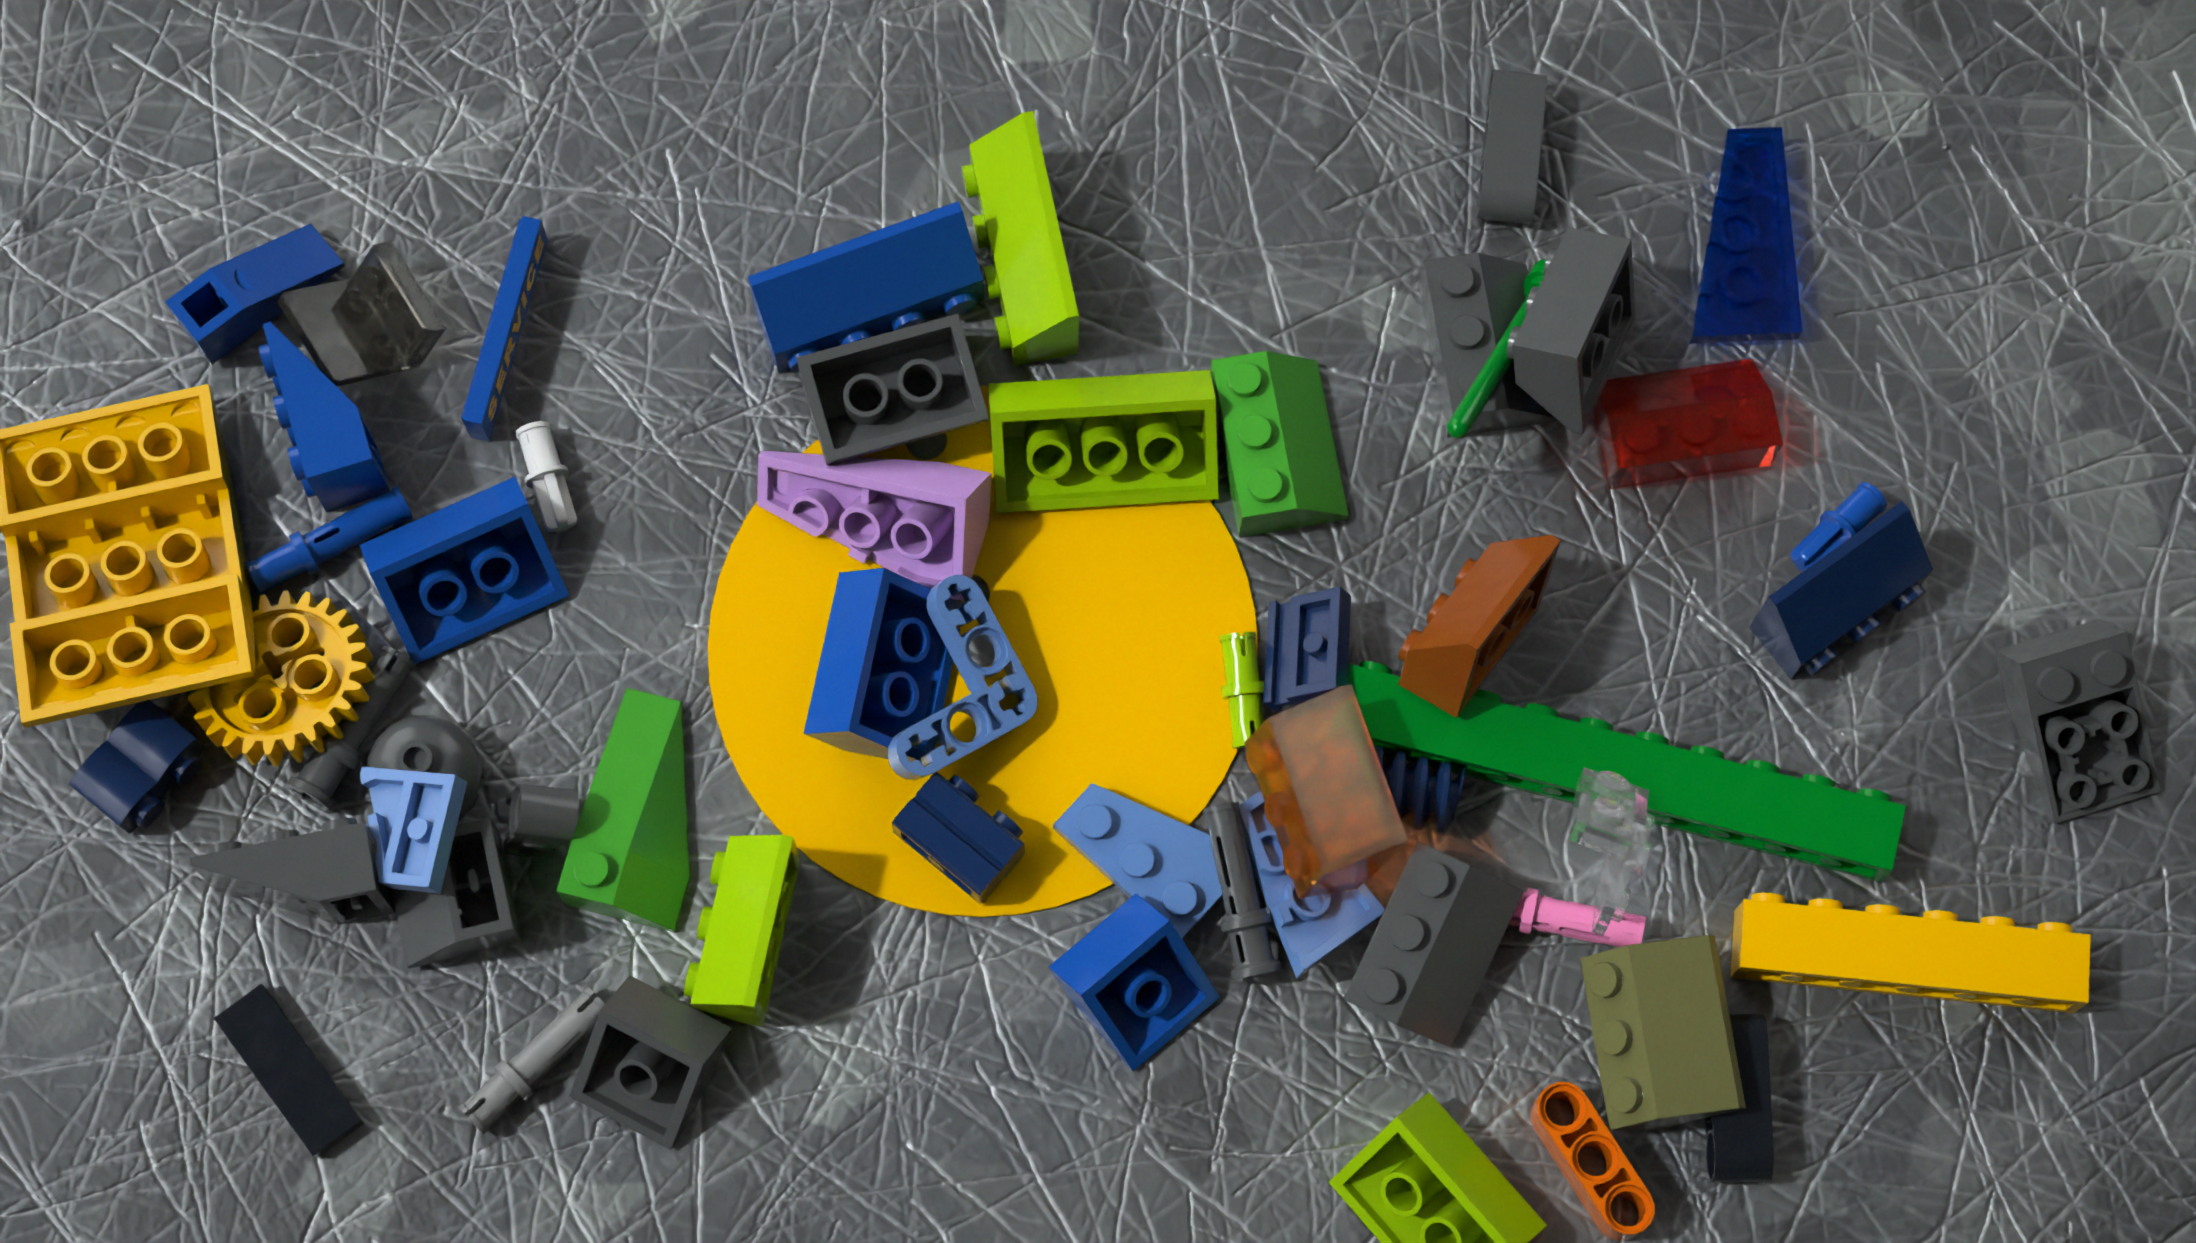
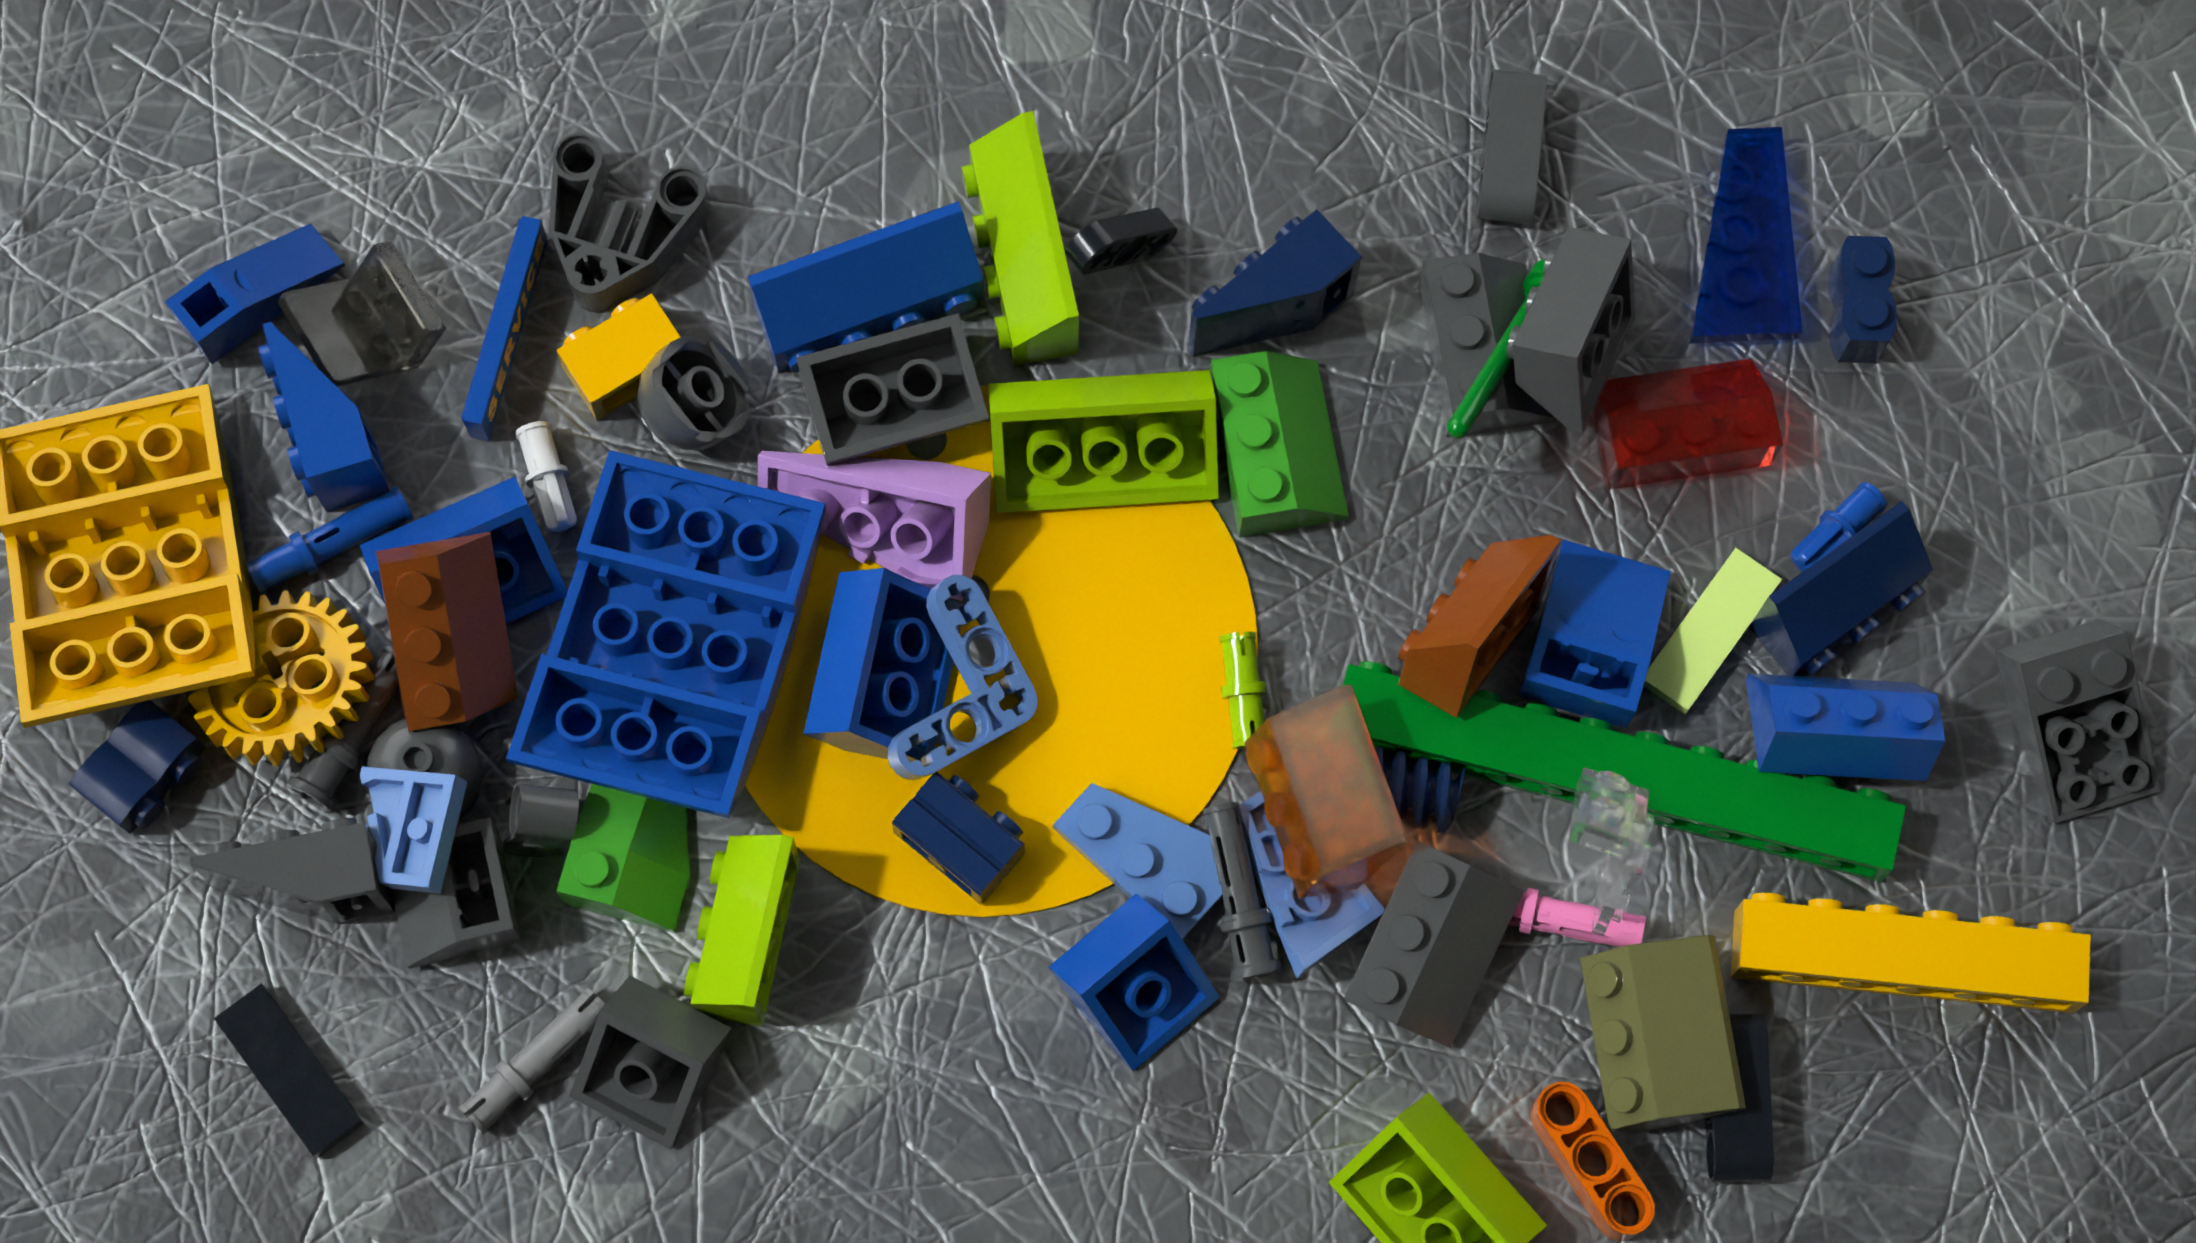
(447, 629): none -> dark orange slope
(610, 357): none -> yellow brick
(658, 240): none -> dark grey connector
(671, 635): none -> blue slope
(693, 394): none -> dark grey cylinder
(1120, 240): none -> black beam
(1278, 292): none -> dark blue slope
(1306, 647): dark blue plate -> none
(1595, 634): none -> blue slope
(1710, 631): none -> yellowish green tile
(1844, 727): none -> blue slope
(1862, 300): none -> dark blue brick

